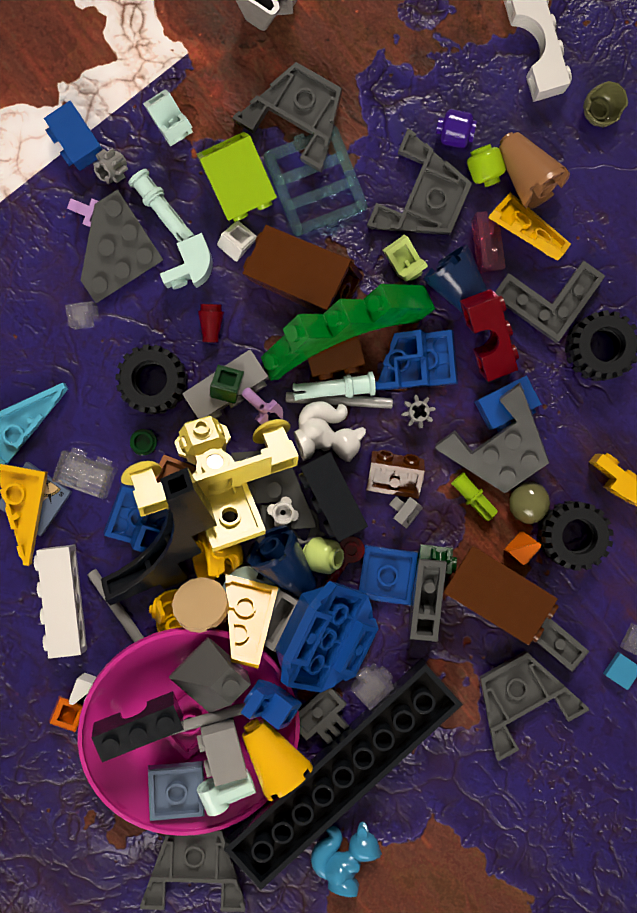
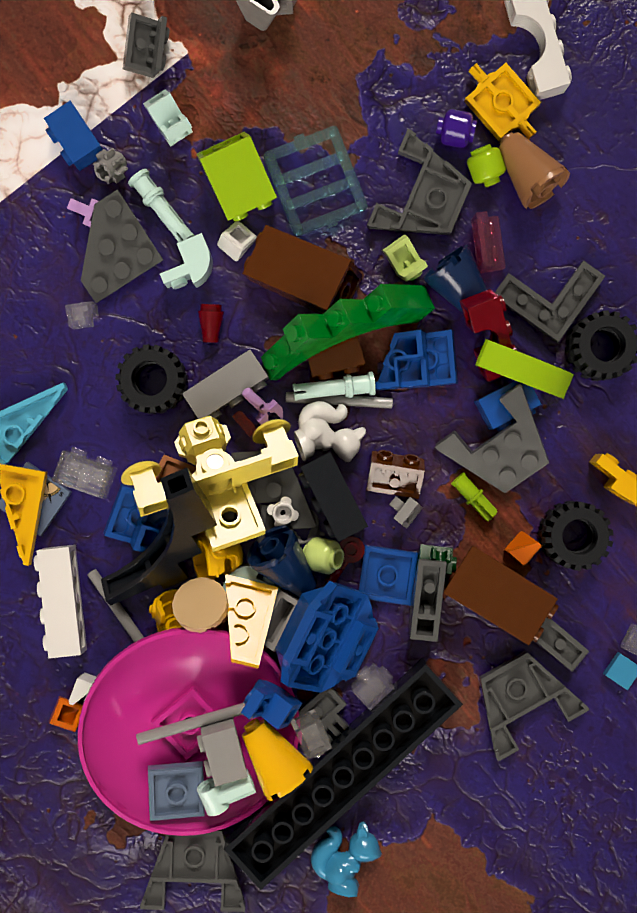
(121, 735): black arch -> none
(143, 442): dark green plate -> none
(145, 45): none -> dark grey bracket
(211, 677): dark grey slope -> none
(226, 384): dark green slope -> none
(245, 423): none -> clear red tile
(302, 100): dark grey wing -> none
(311, 734): none -> clear brick
(426, 411): light grey gear -> none
(502, 101): none -> yellow plate
(524, 369): none -> lime slope
(529, 227): yellow wing -> none
(529, 502): olive hair -> none
(605, 104): olive hair -> none

